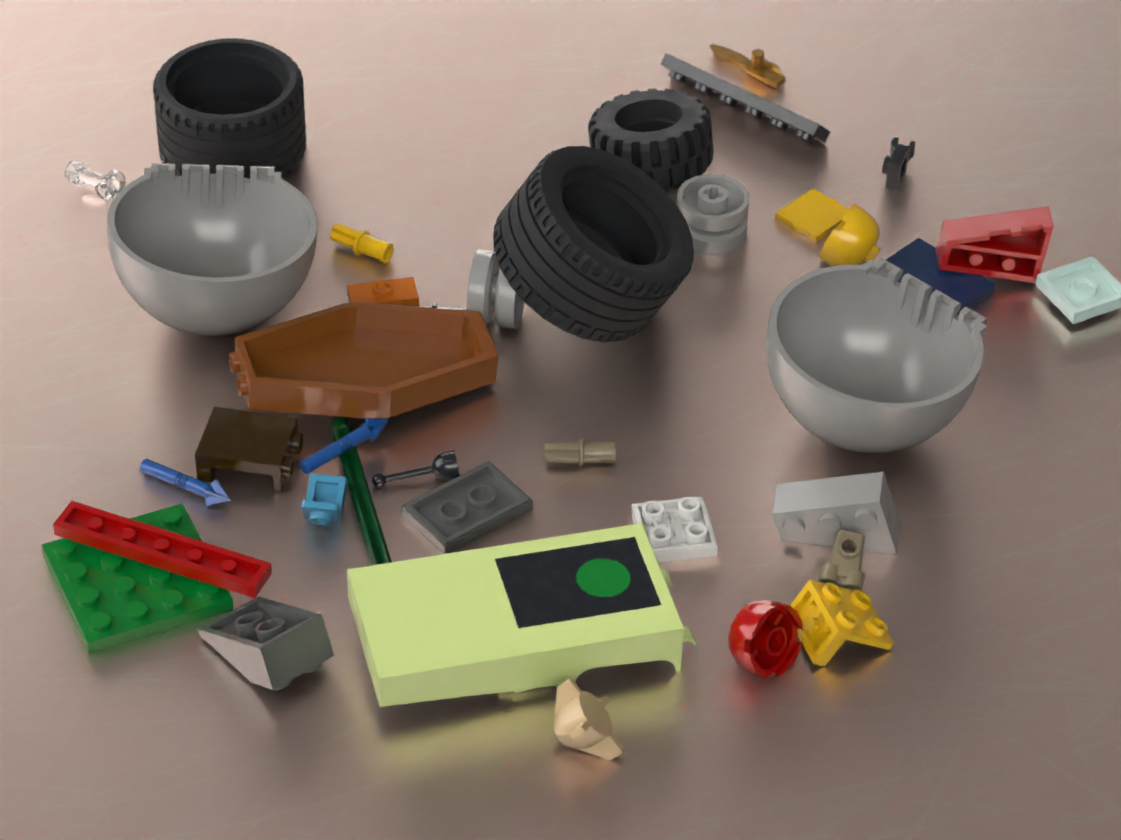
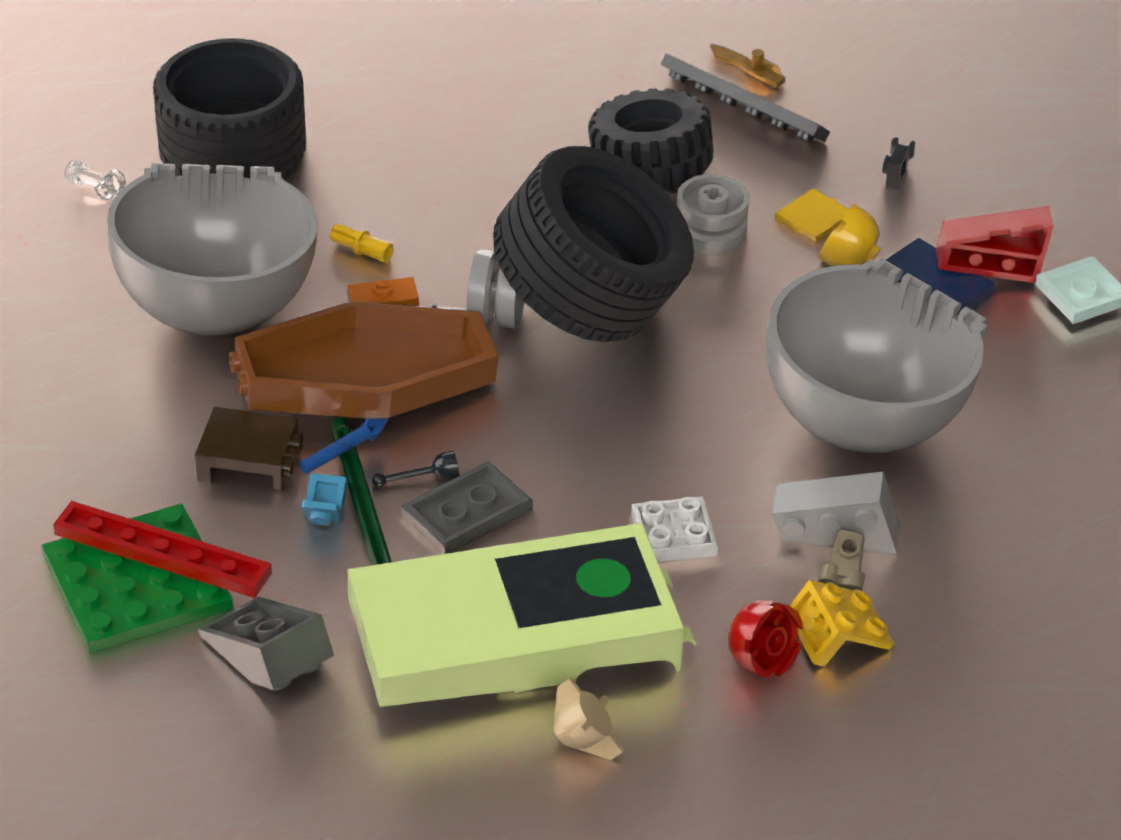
(211, 492): blue piece -> none
(580, 452): dark tan axle -> none

